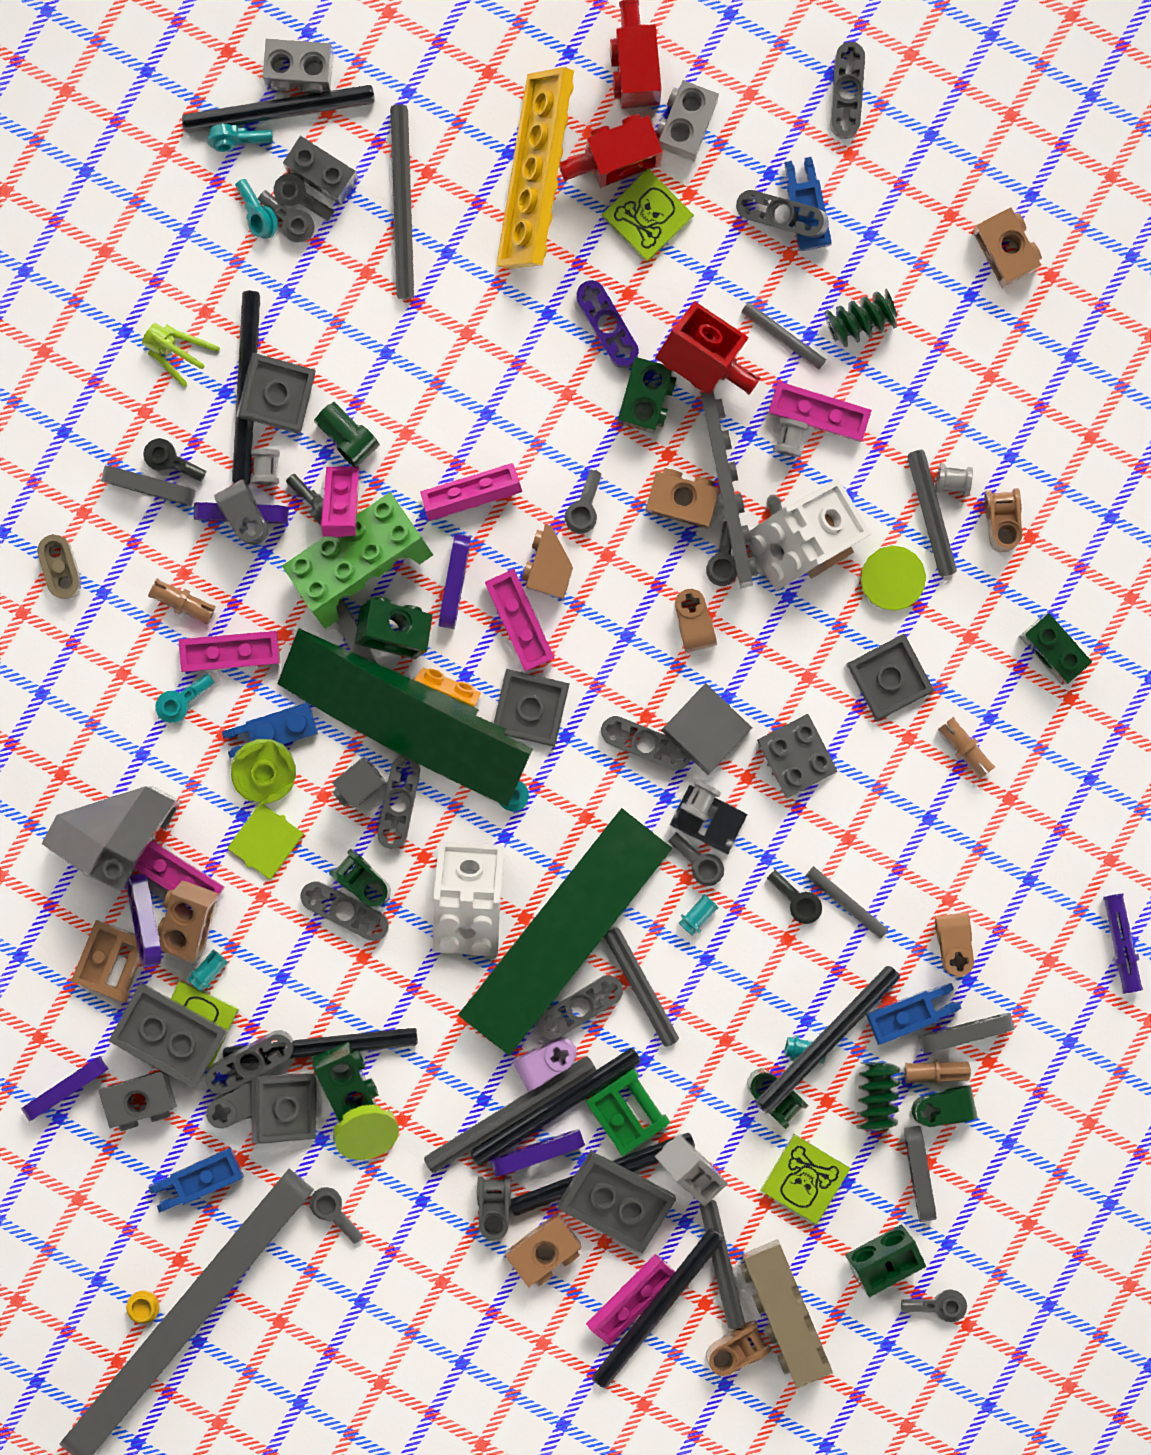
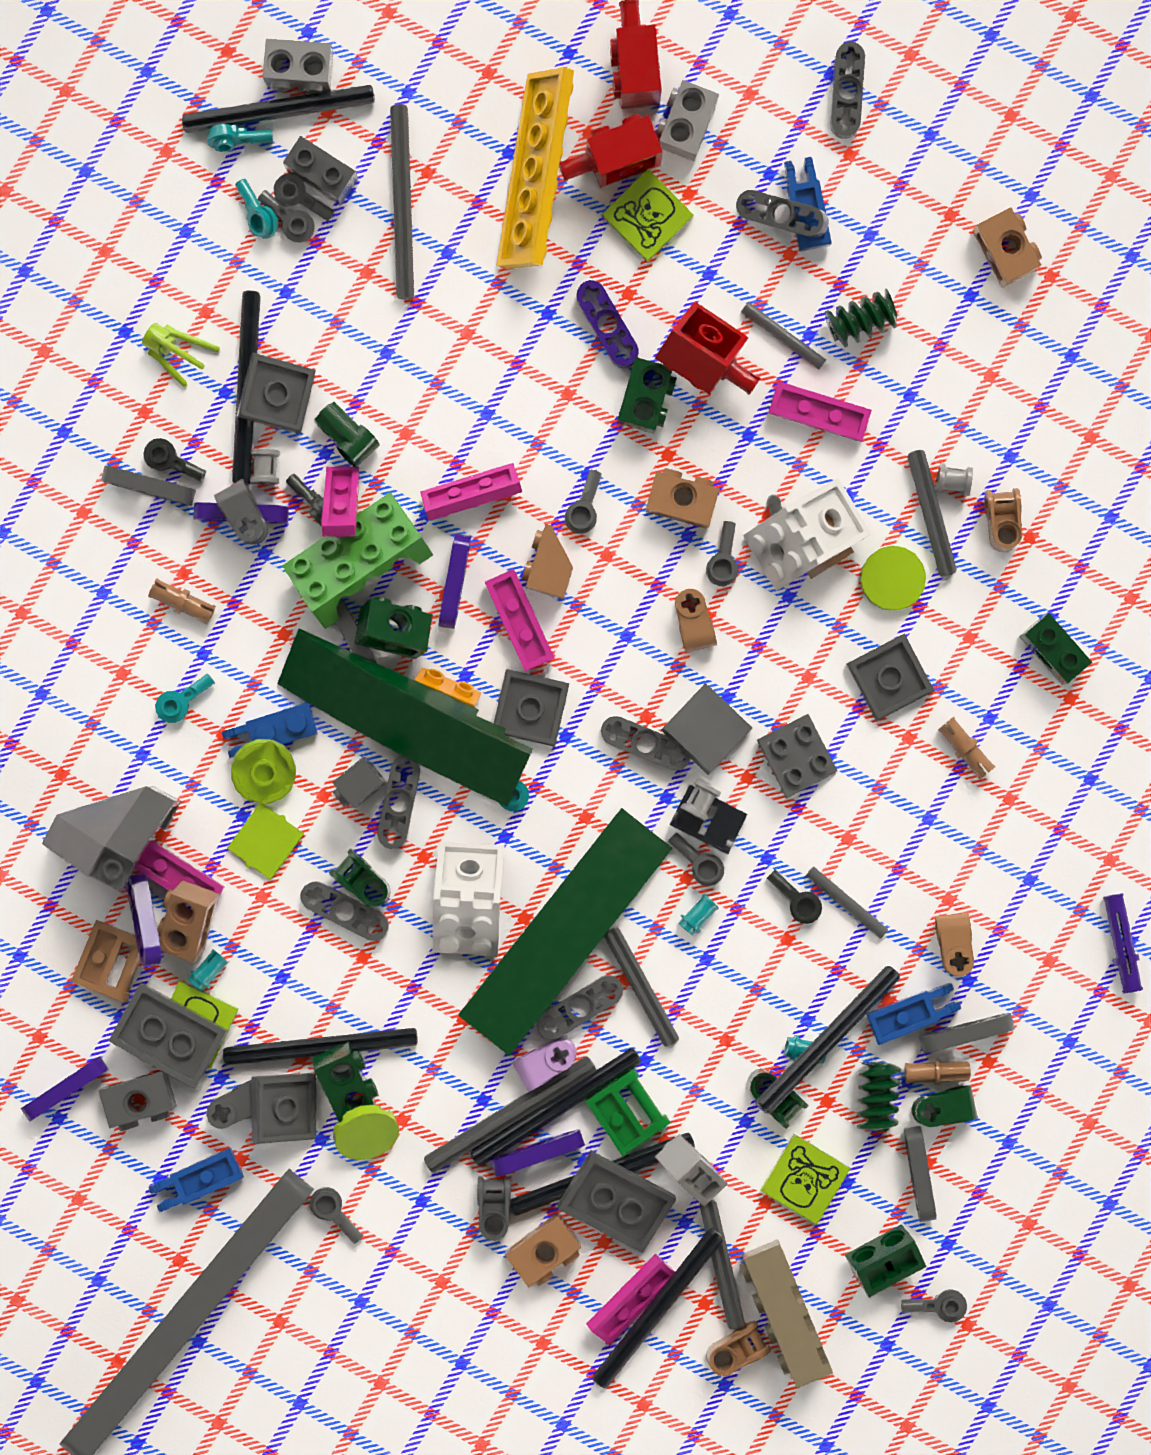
(60, 567): dark tan plate -> none
(142, 1307): yellow plate -> none
(224, 1066): dark grey beam -> none
(229, 651): dark pink plate -> none
(732, 502): dark grey plate -> none
(790, 437): light grey bush -> none

